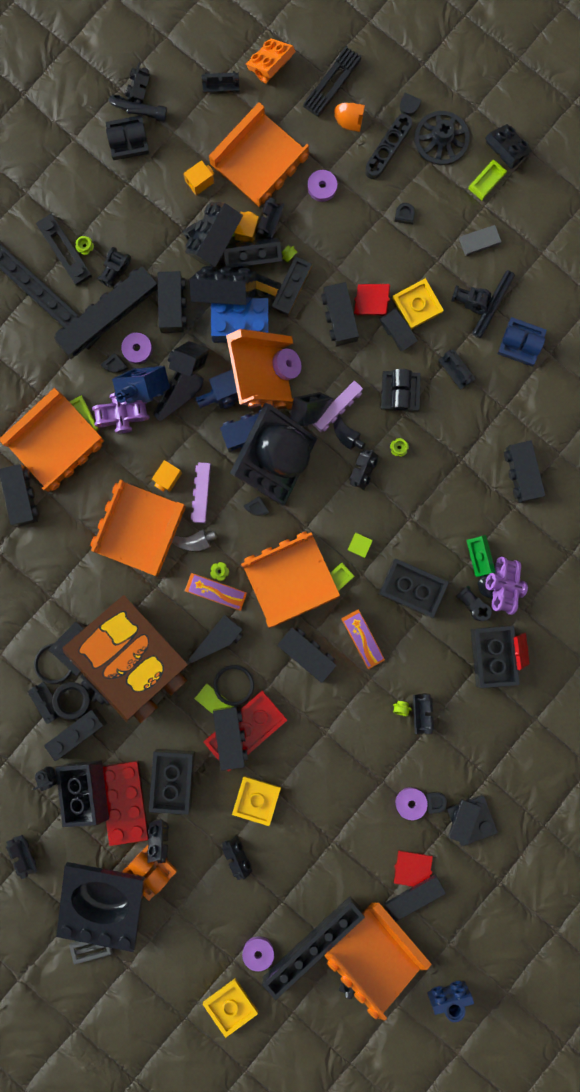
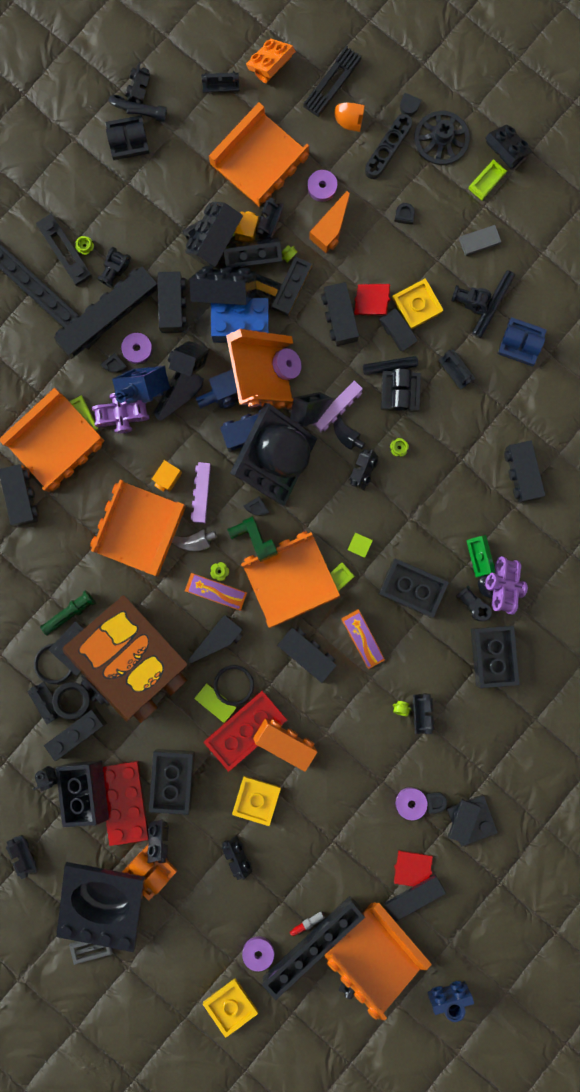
(75, 608): none -> dark green pin
(199, 177): light orange brick -> none
(230, 738): black brick -> none
(263, 549): none -> dark green beam
(285, 744): none -> orange brick
(307, 924): none -> light grey piece
(327, 230): none -> orange slope
(390, 365): none -> black axle
(521, 651): red piece -> none

